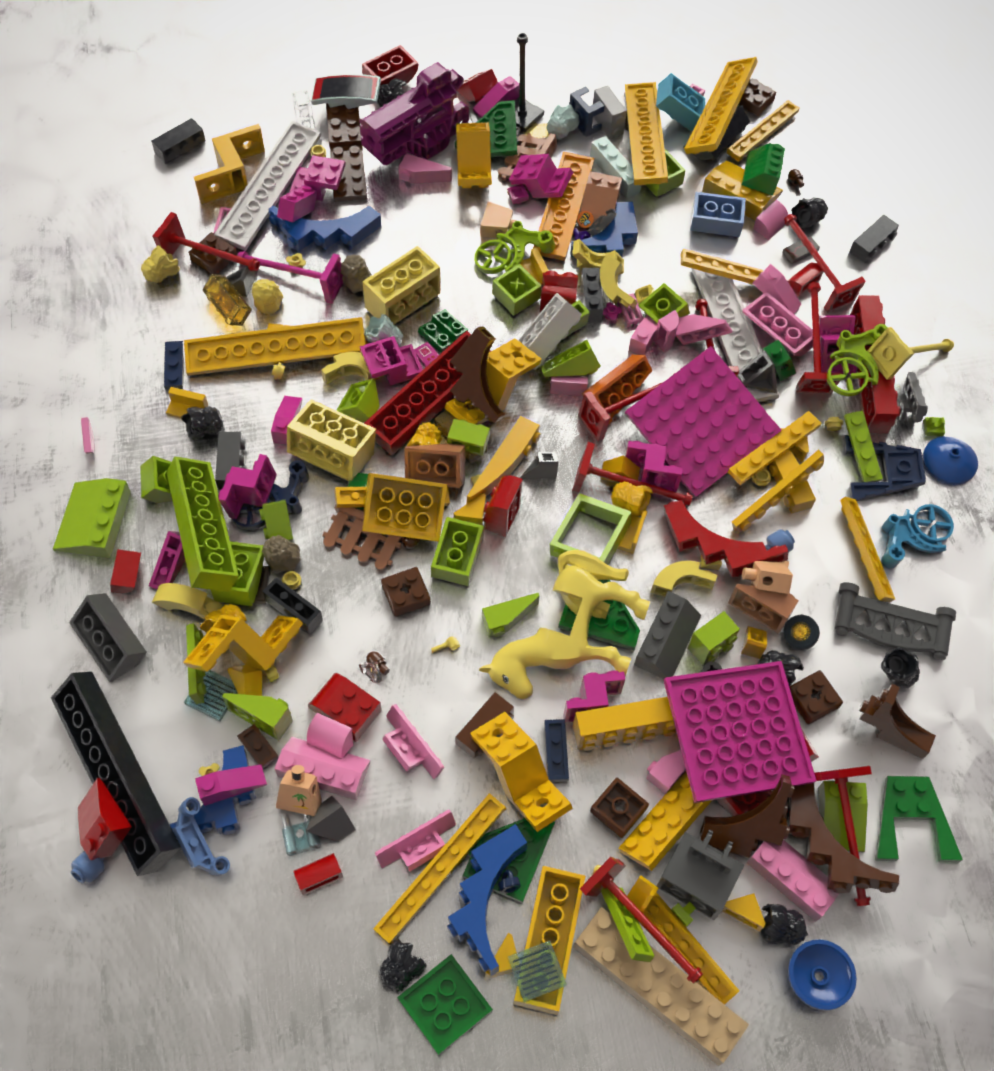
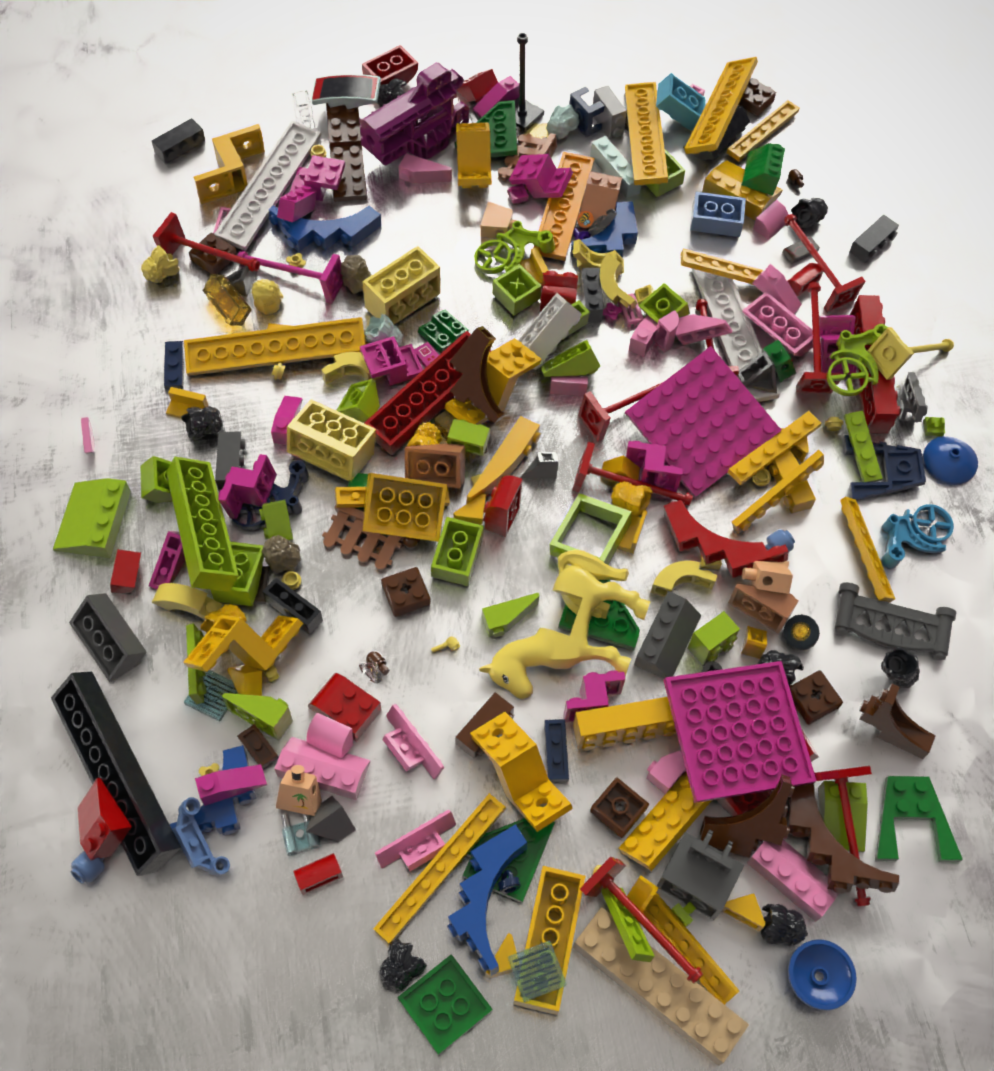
(621, 382): orange wedge -> none

